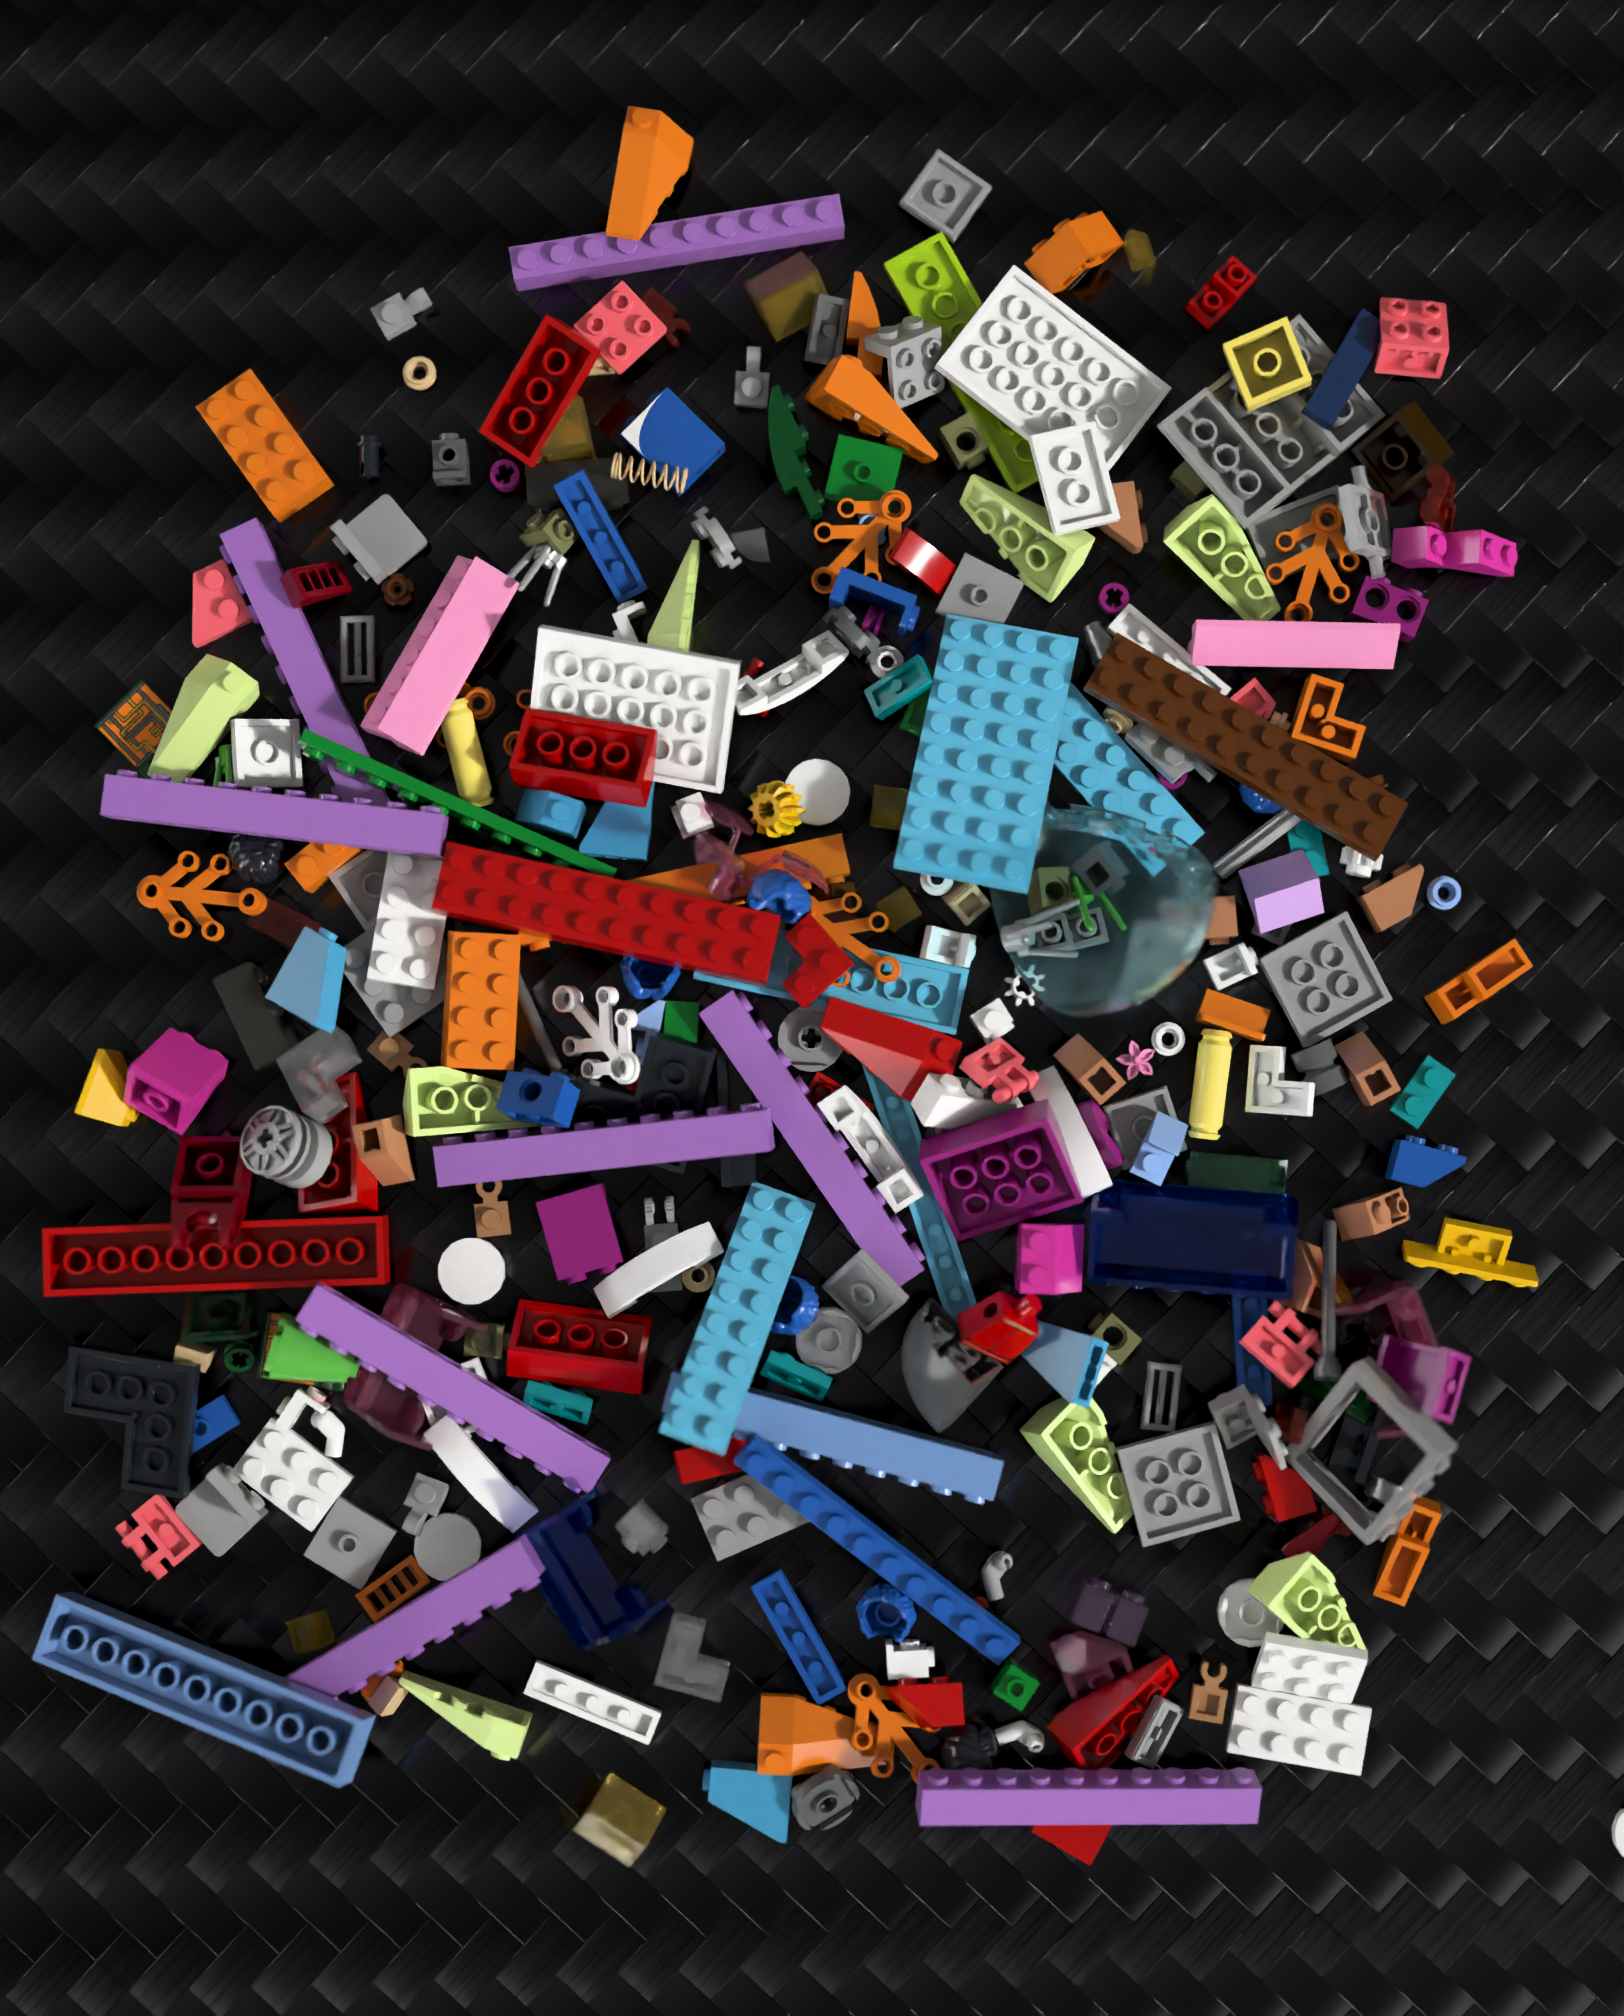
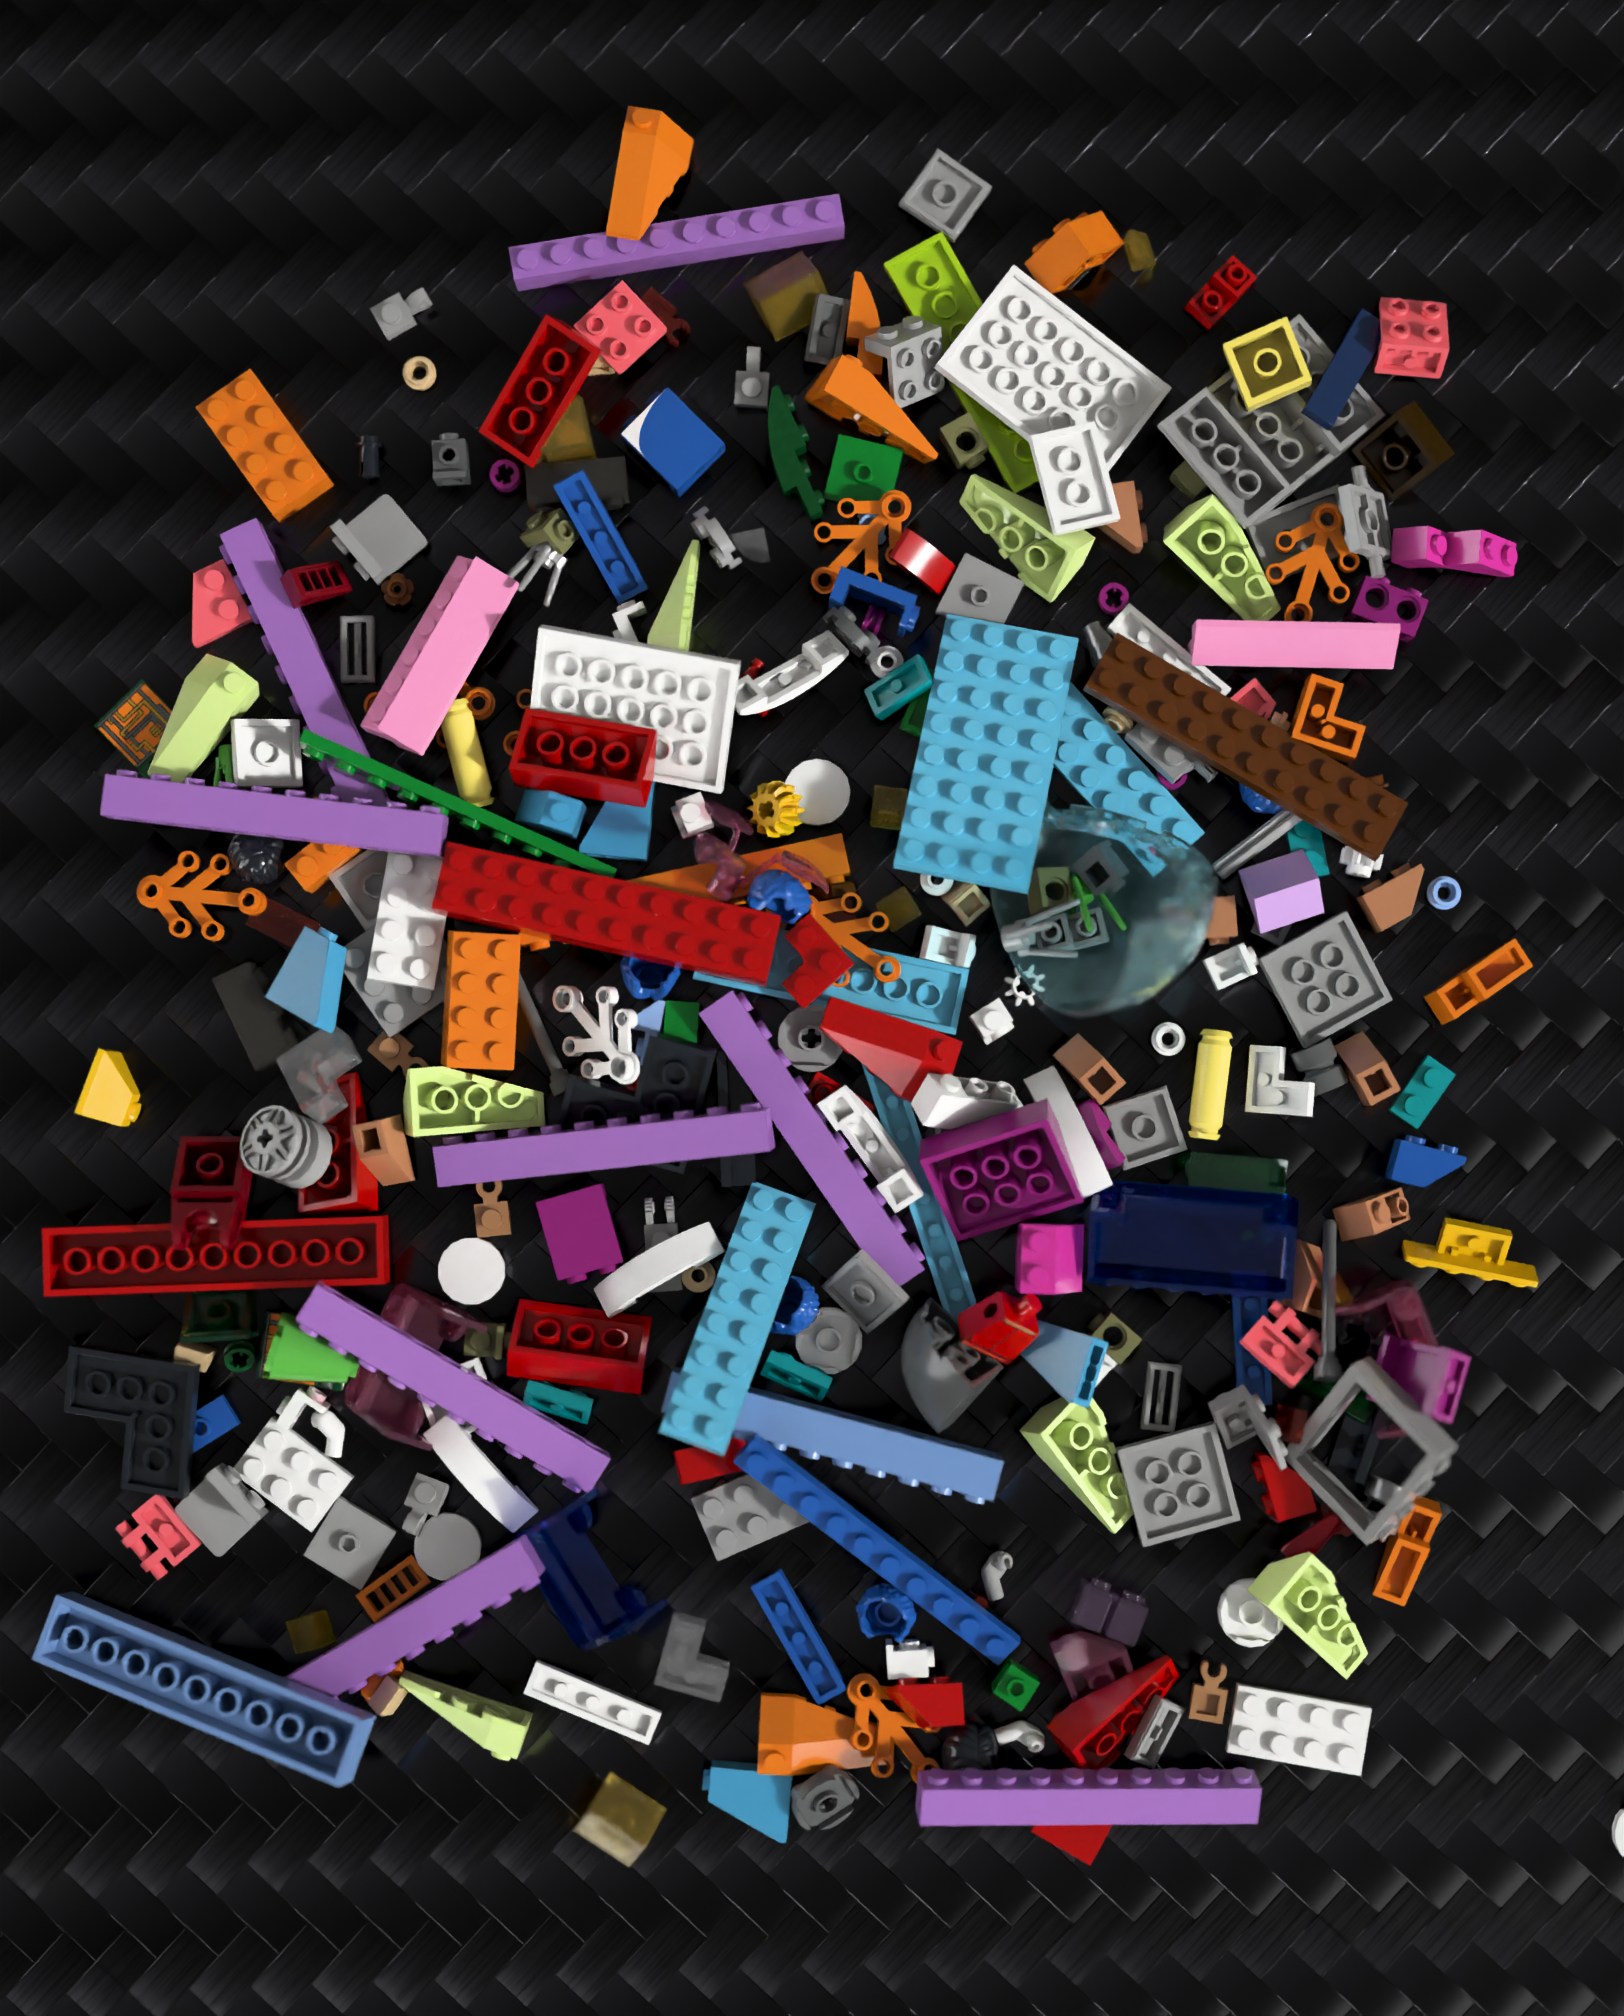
(174, 1079): dark pink slope -> none
(538, 1098): blue brick -> none
(616, 473): tan piece -> none
(642, 1529): clear brick -> none
(993, 1064): coral plate -> none
(1136, 1061): bright pink plant -> none
(1159, 1148): light blue slope -> none
(1233, 1015): orange panel -> none
(1309, 1668): white plate -> none
(1438, 507): clear red plate -> none

